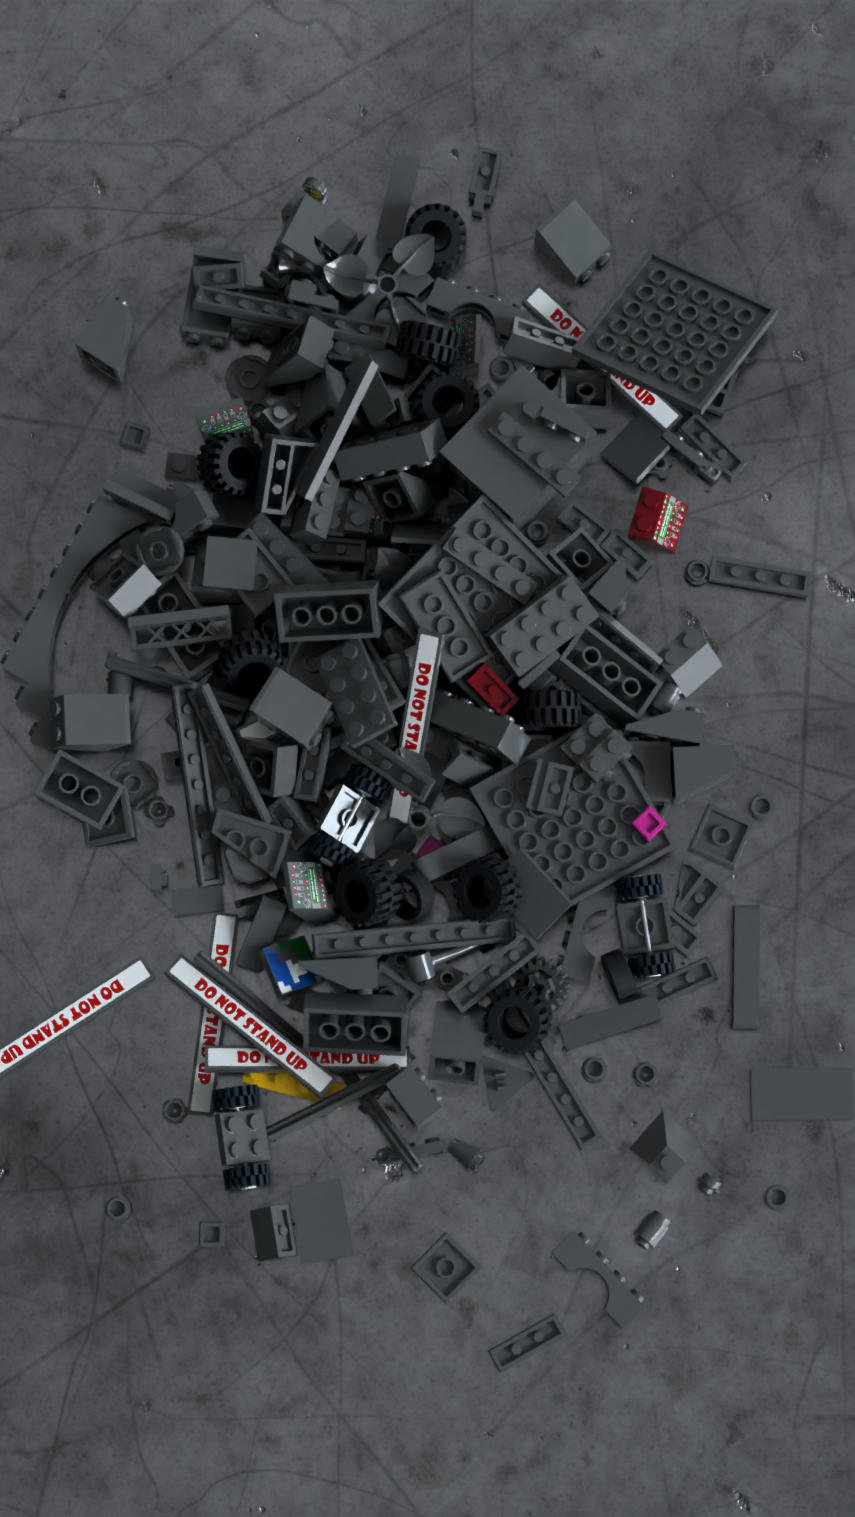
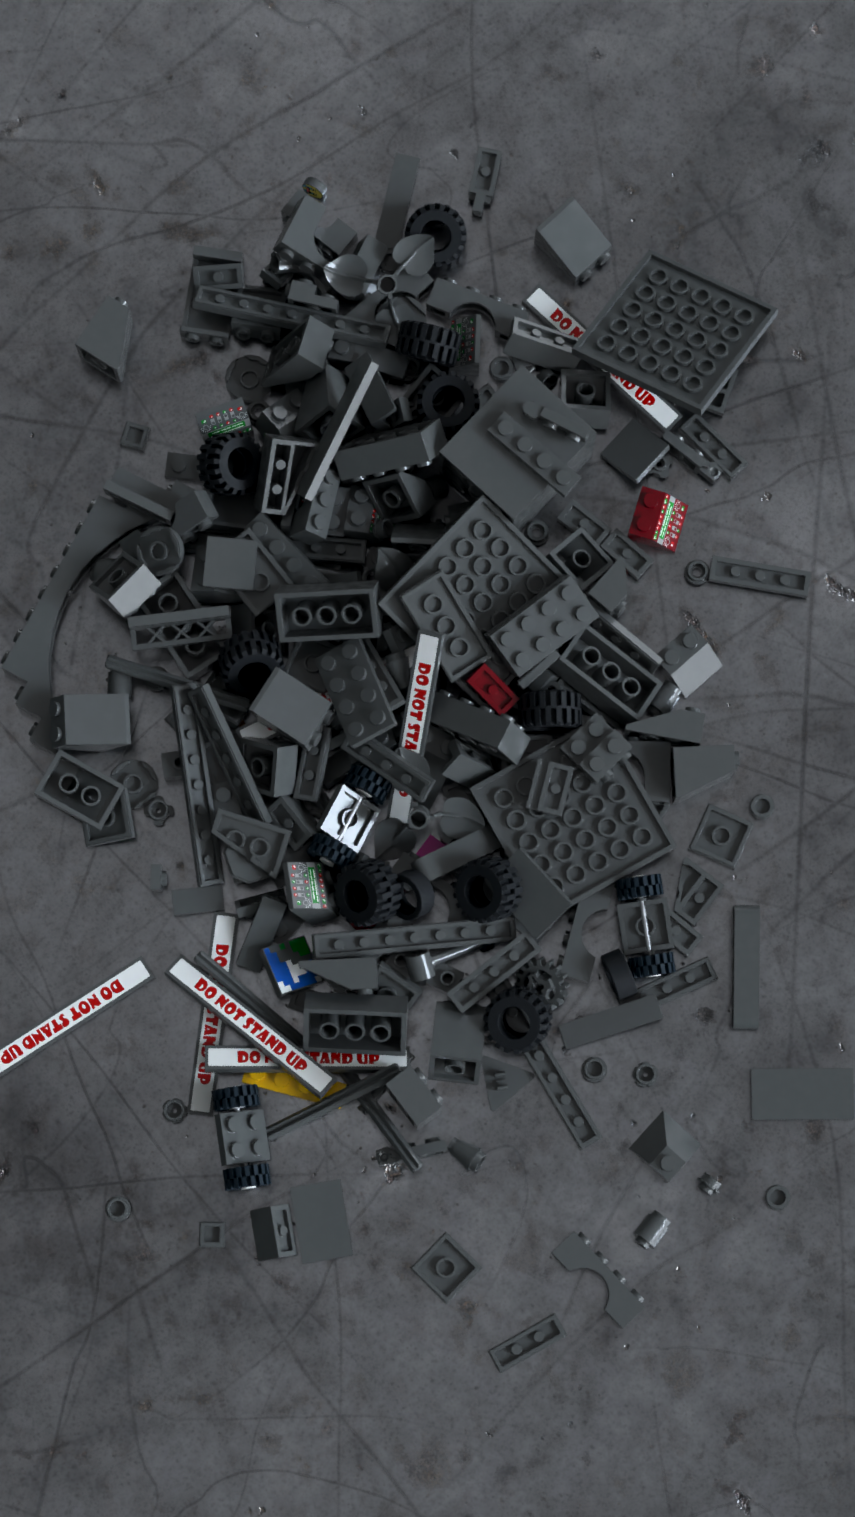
(489, 566): dark grey plate -> none
(648, 823): dark pink tile -> none

